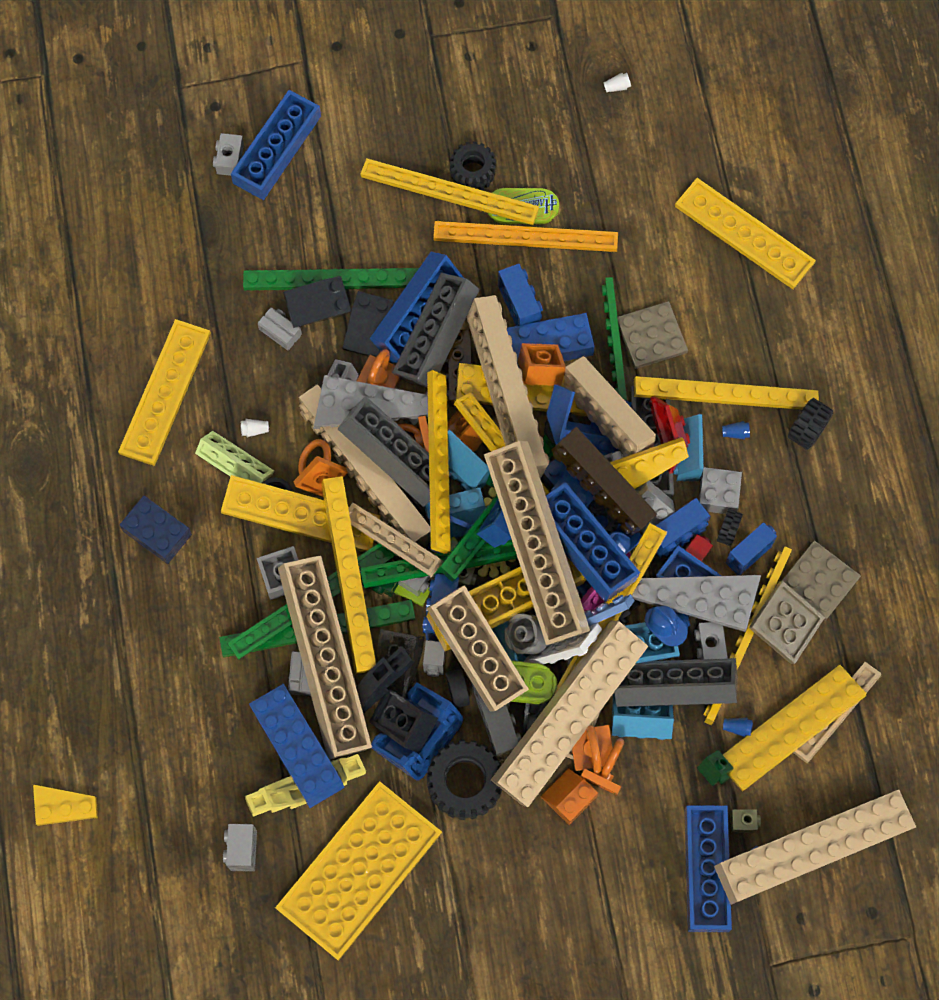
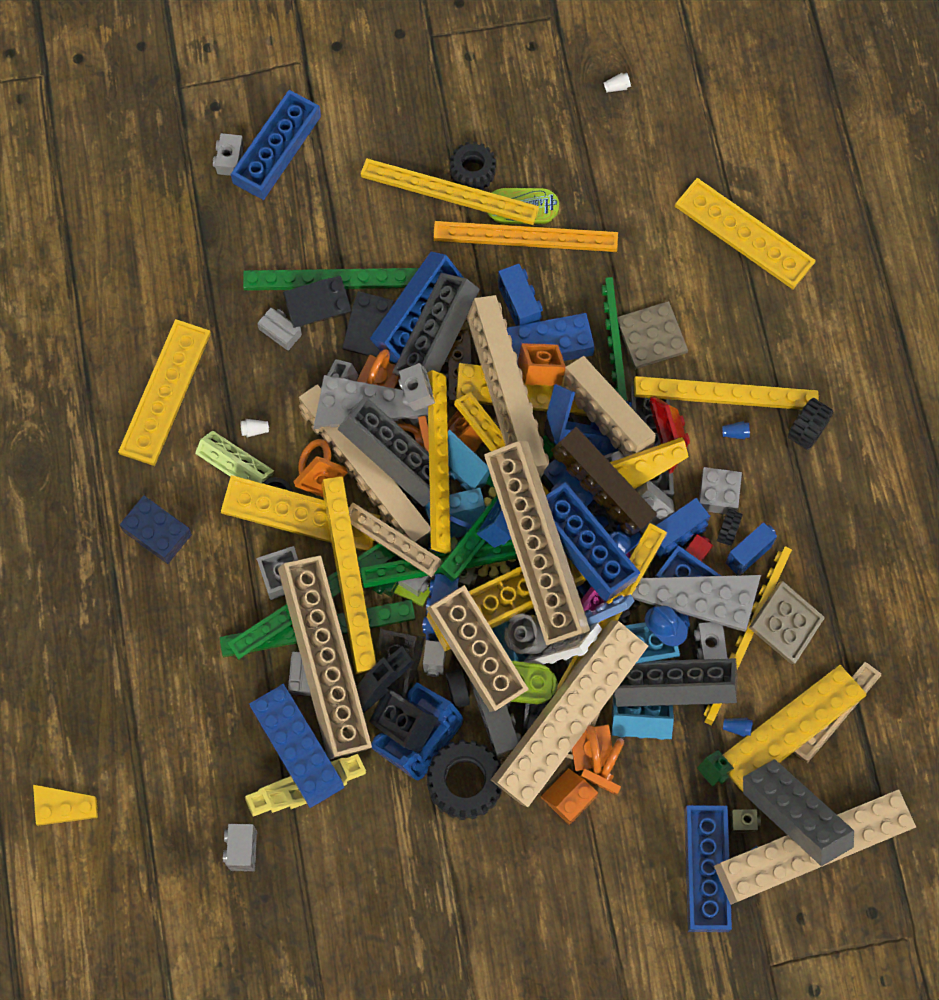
(358, 870): yellow plate -> none
(422, 395): none -> light grey brick
(692, 467): dark azure slope -> none
(798, 812): none -> dark grey brick
(821, 579): dark tan plate -> none

